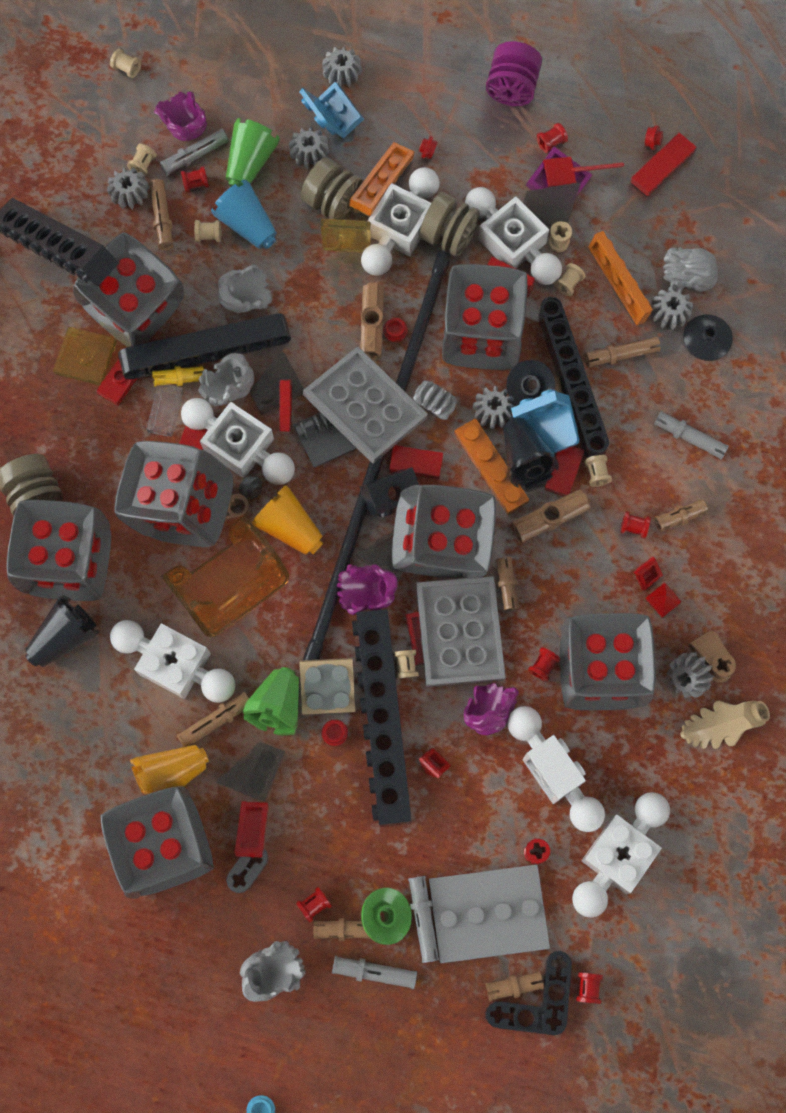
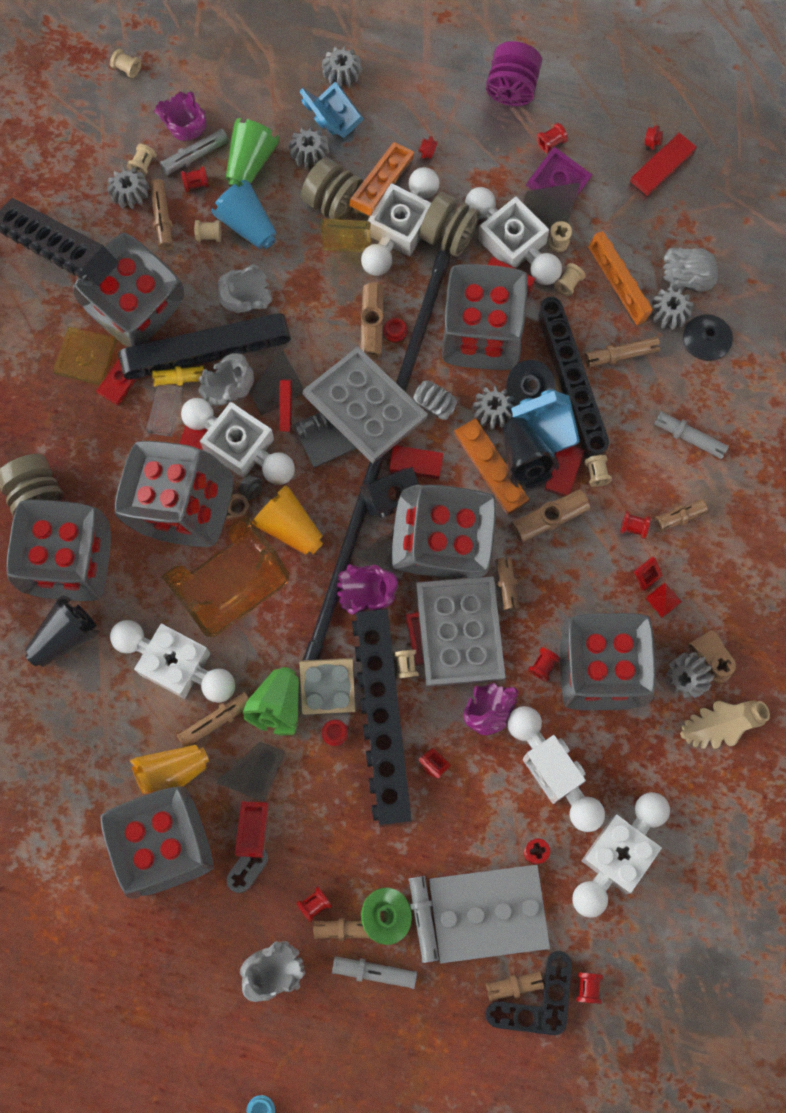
(561, 171): red piece -> none

